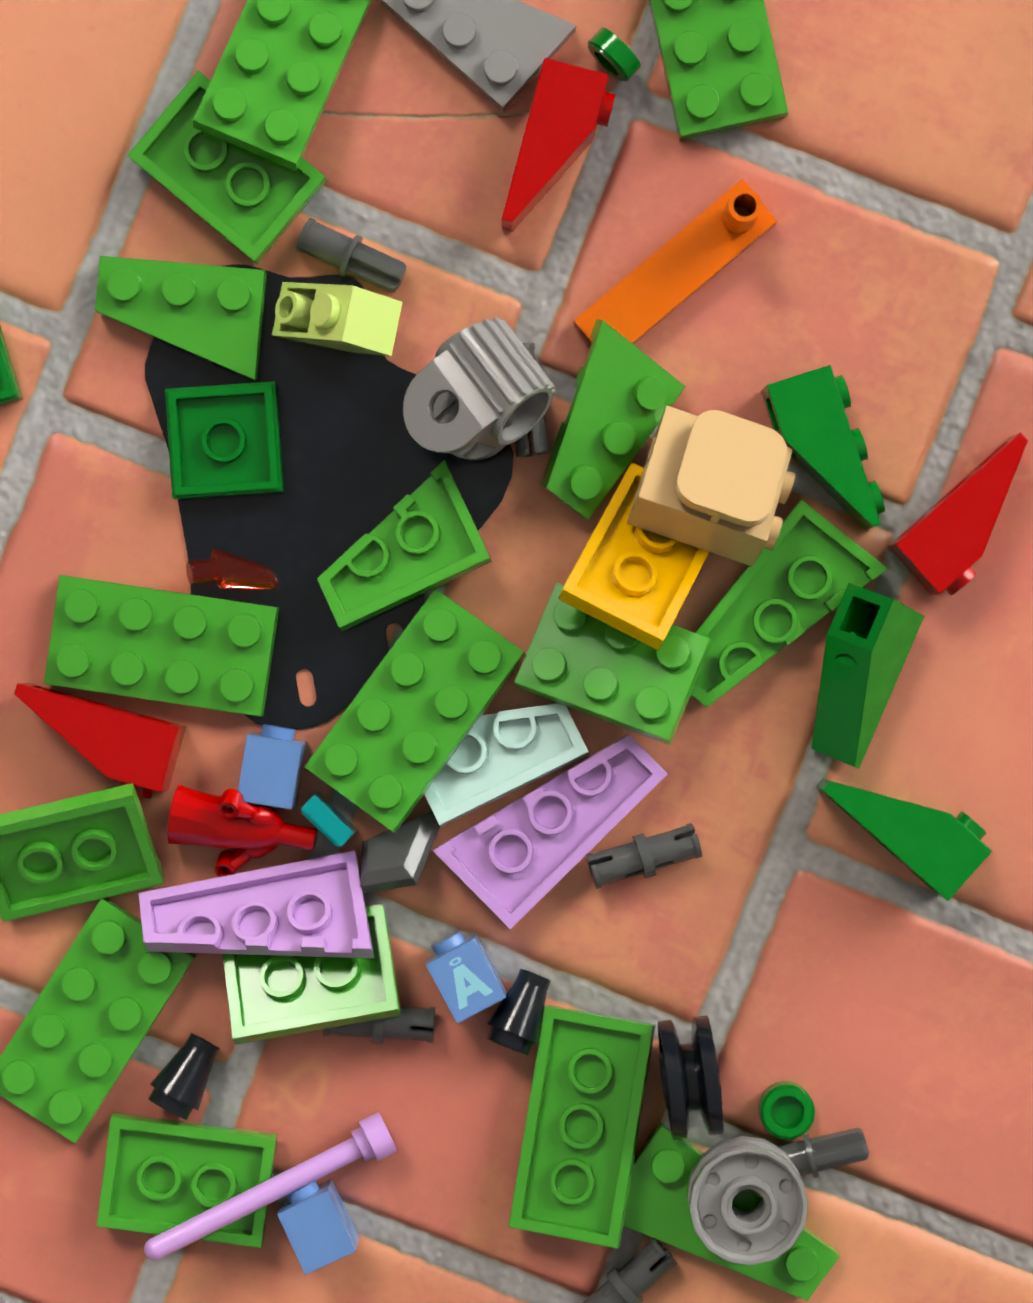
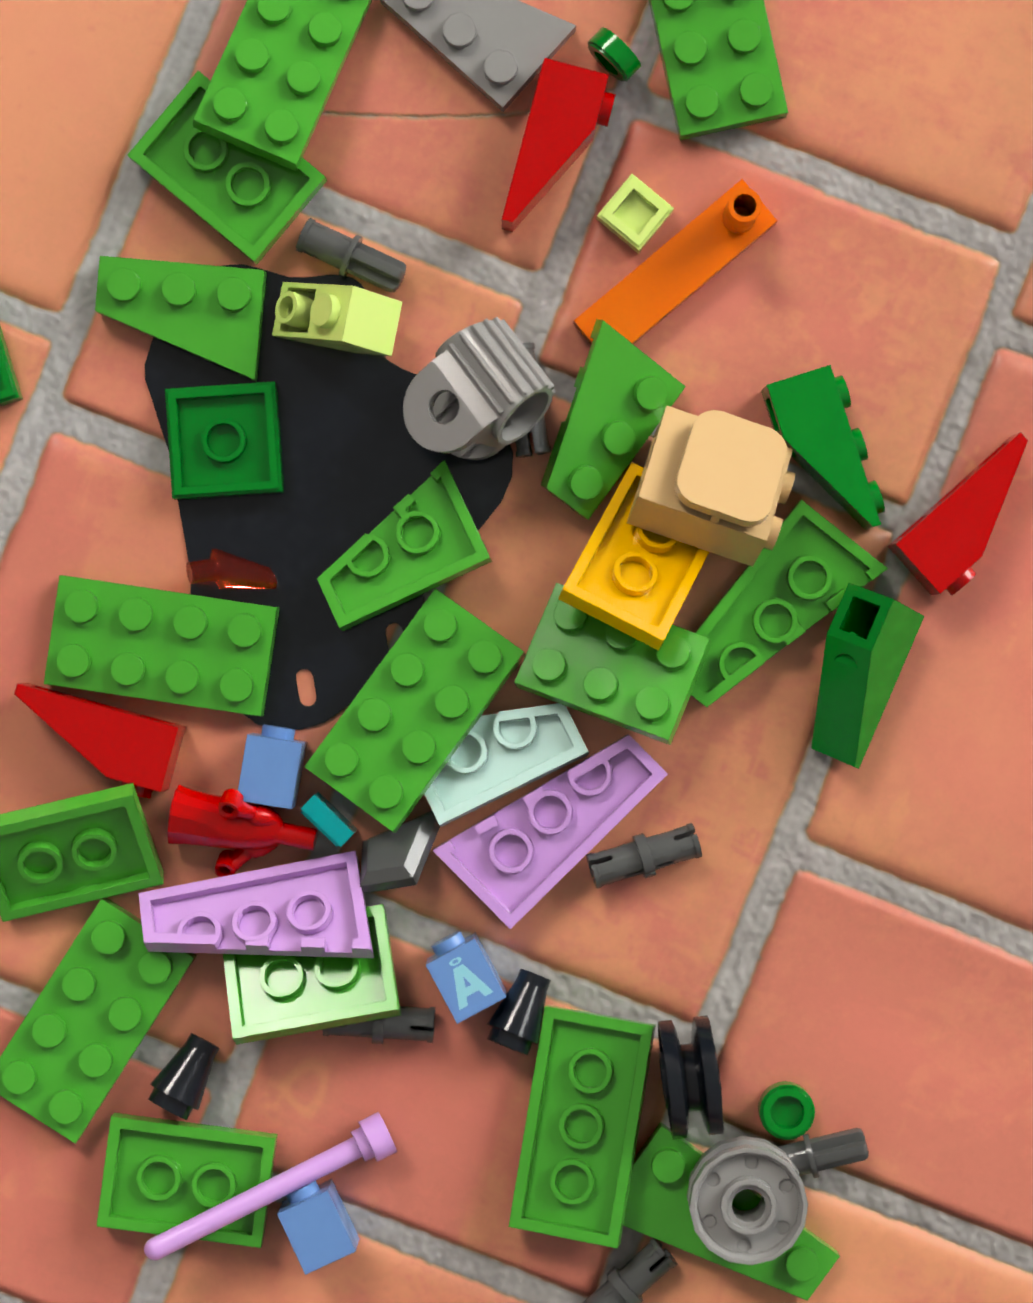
(635, 213): none -> yellowish green tile
(924, 839): green slope -> none

